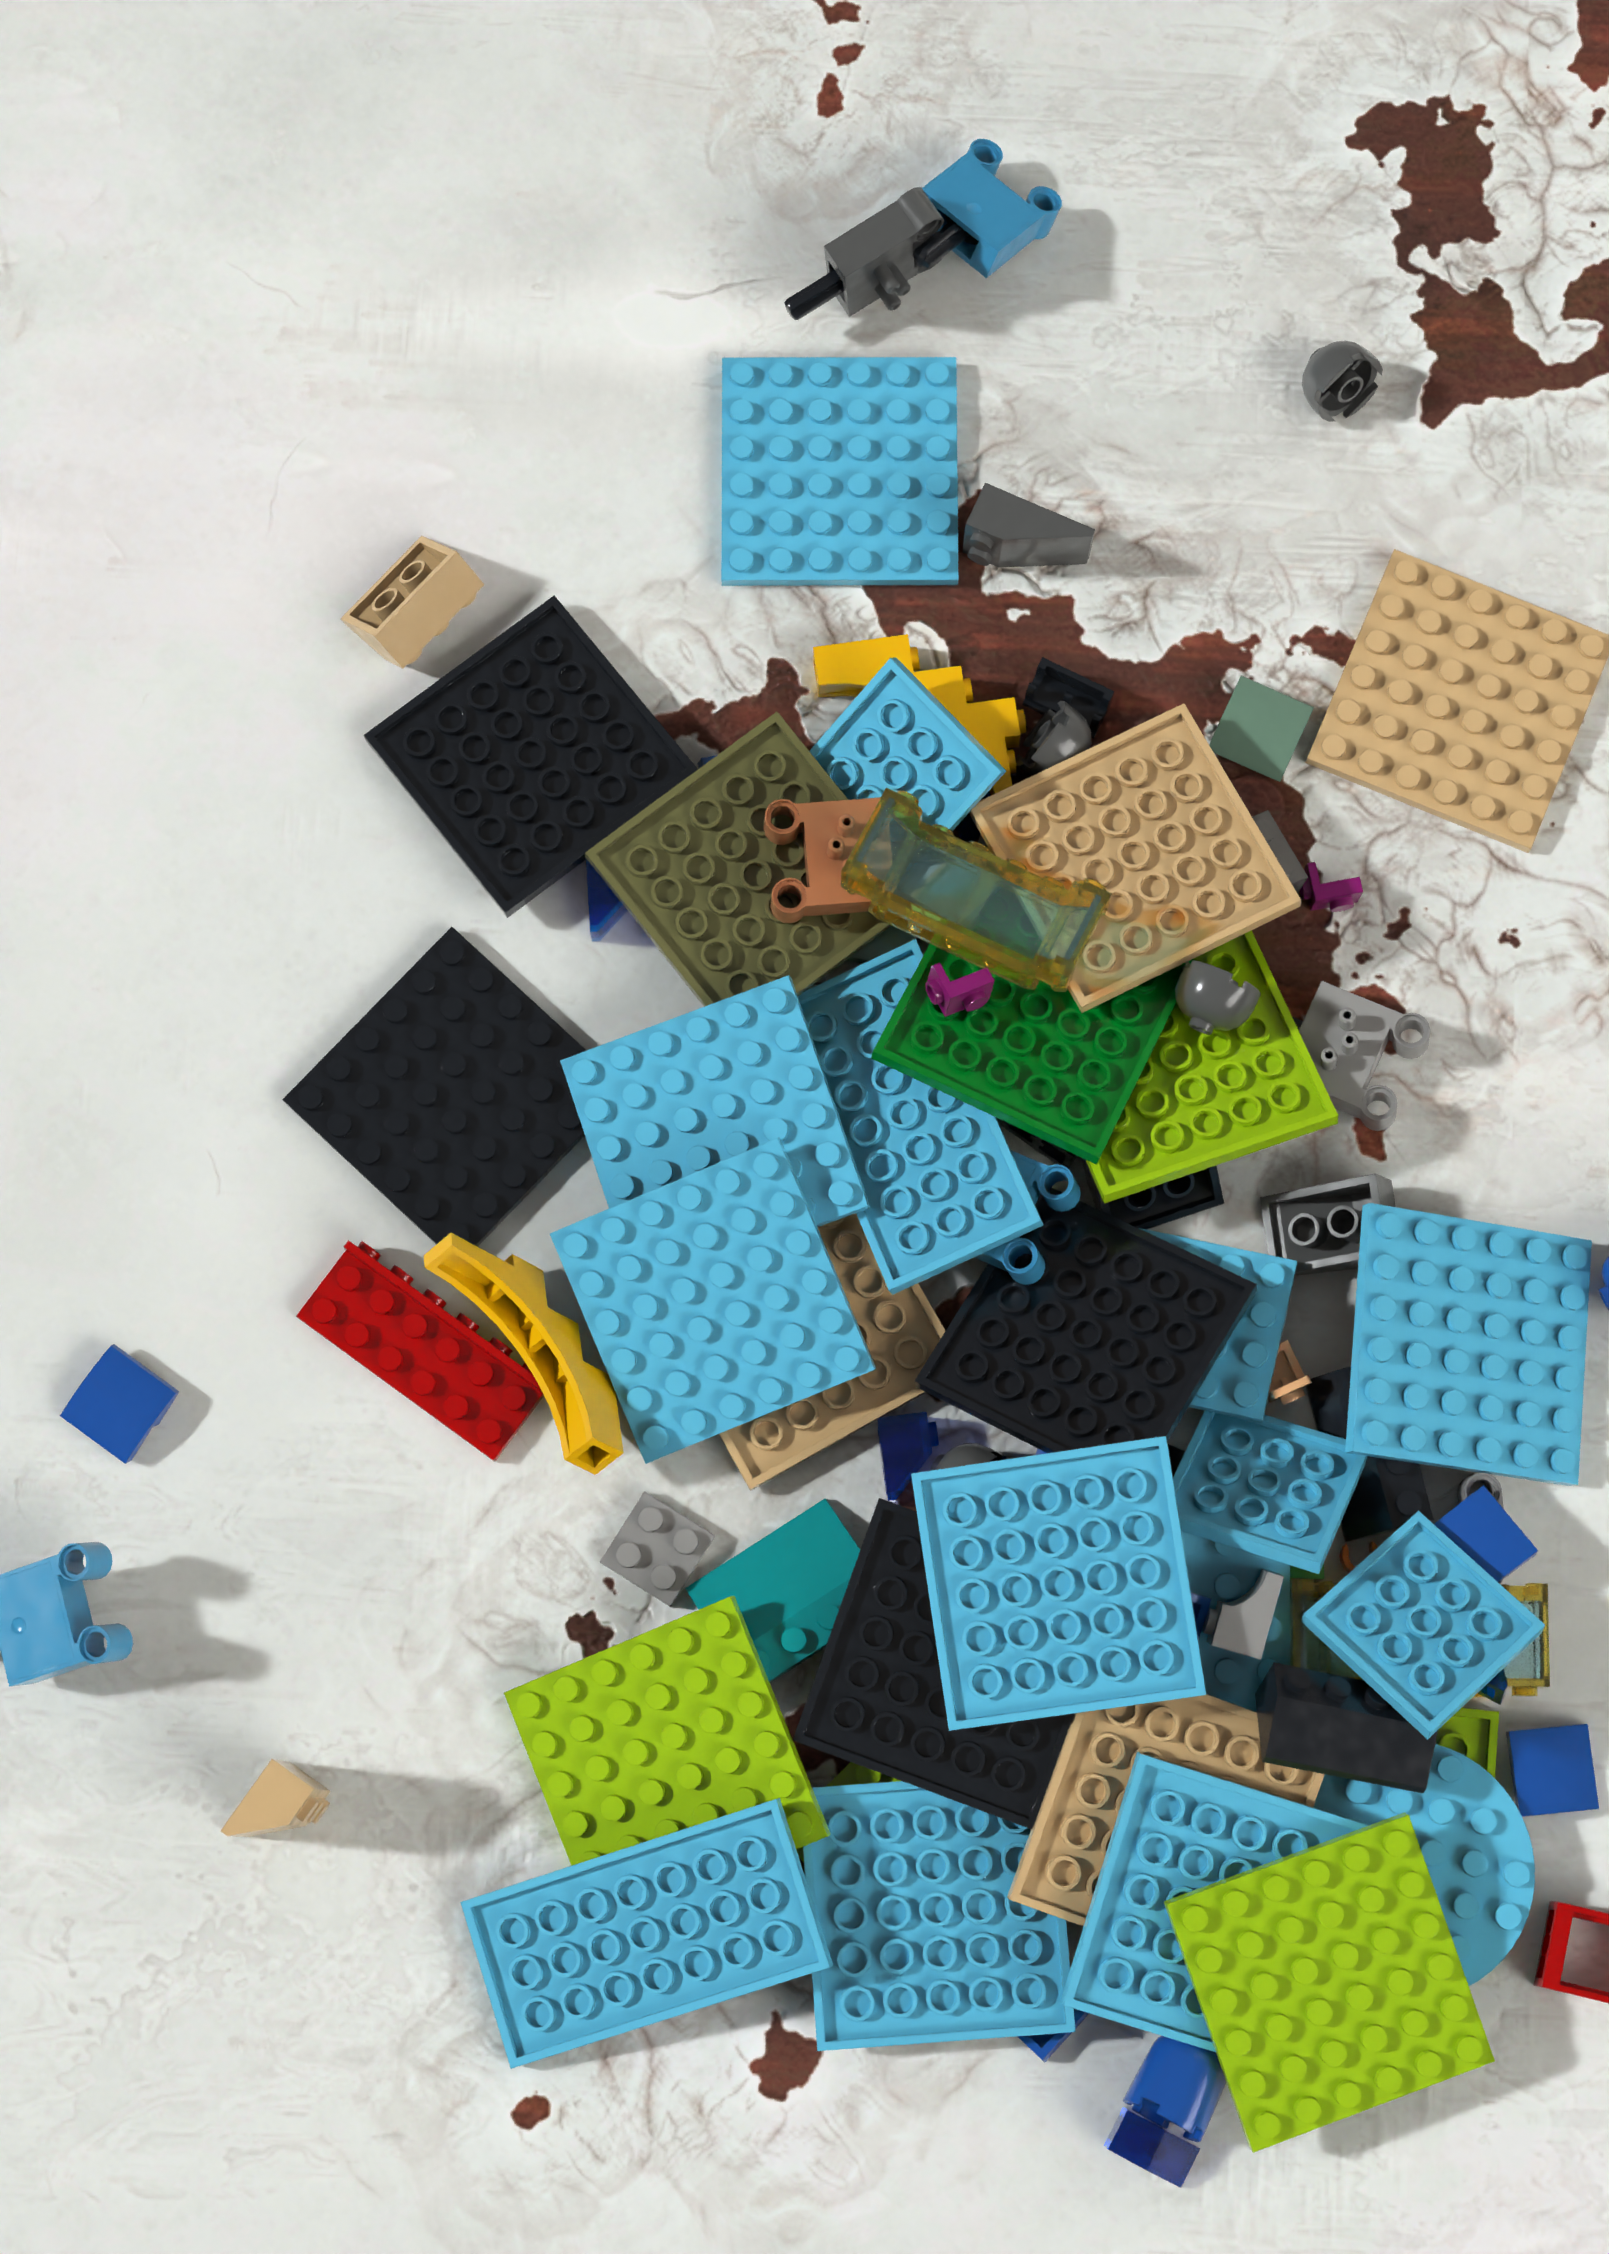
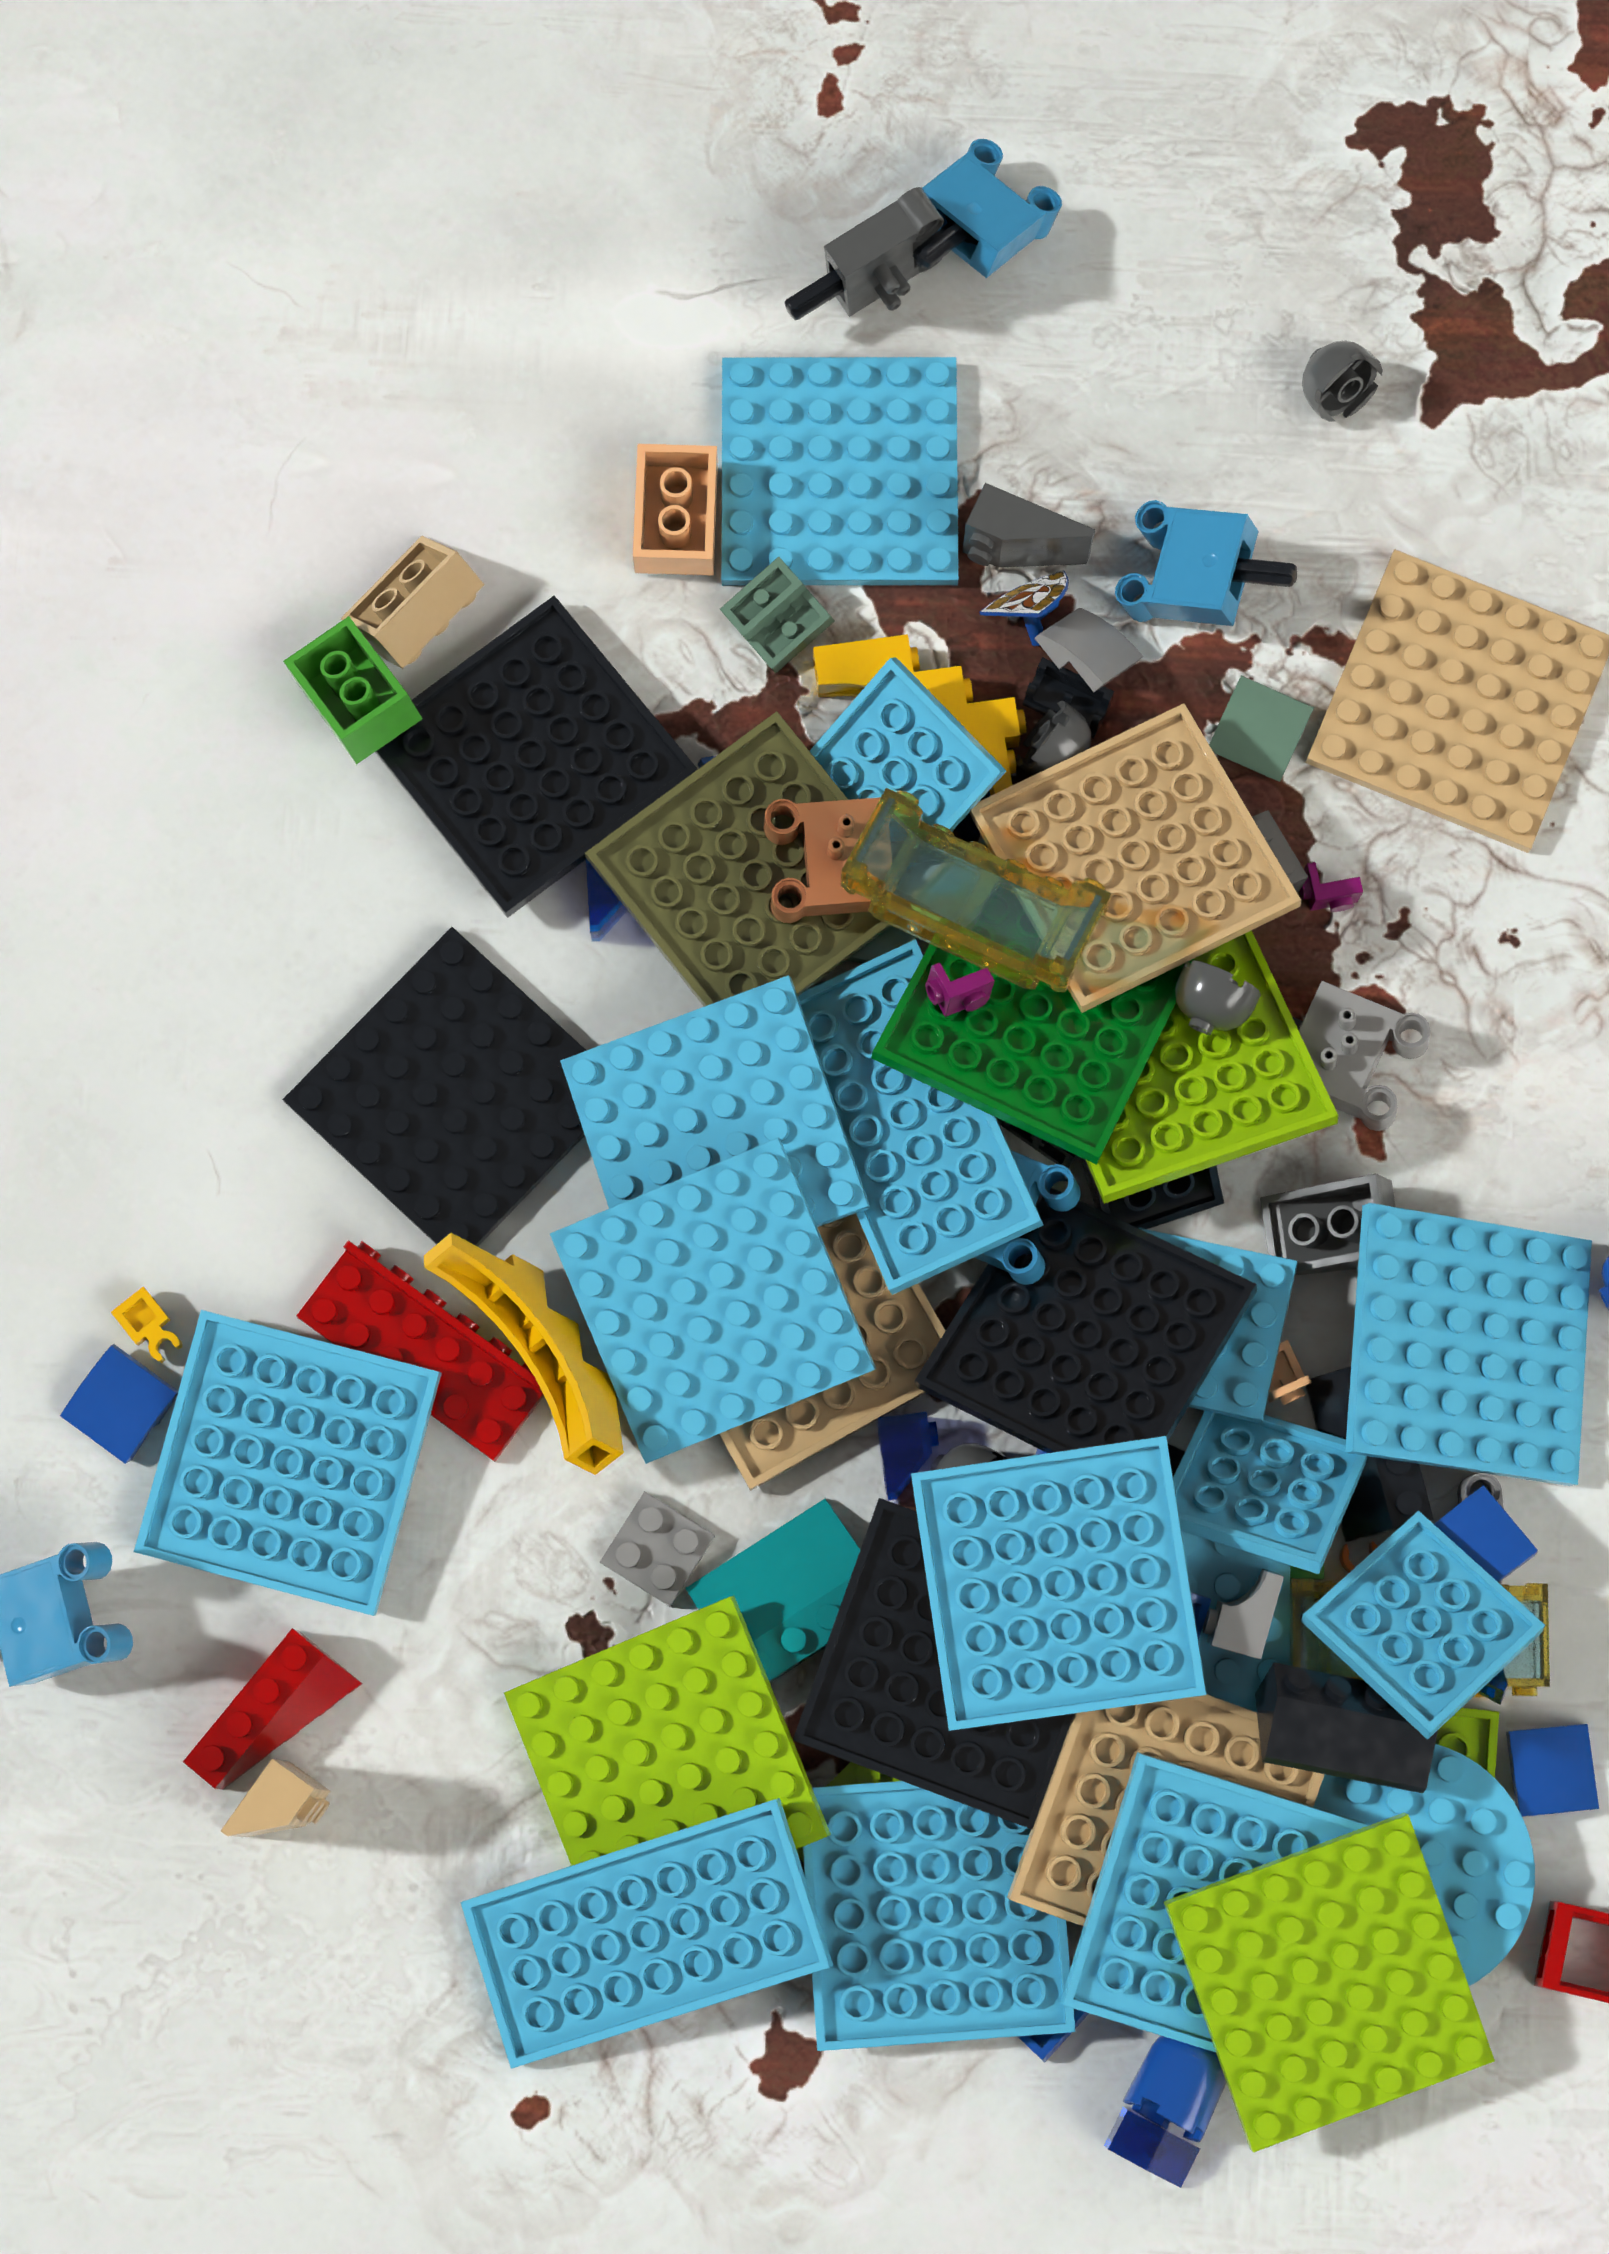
(144, 1320): none -> yellow plate
(274, 1705): none -> red wedge
(288, 1462): none -> medium azure plate
(353, 690): none -> bright green brick
(675, 509): none -> light nougat brick
(777, 614): none -> sand green slope
(1031, 601): none -> shield
(1090, 646): none -> light grey slope
(1199, 566): none -> dark azure piece

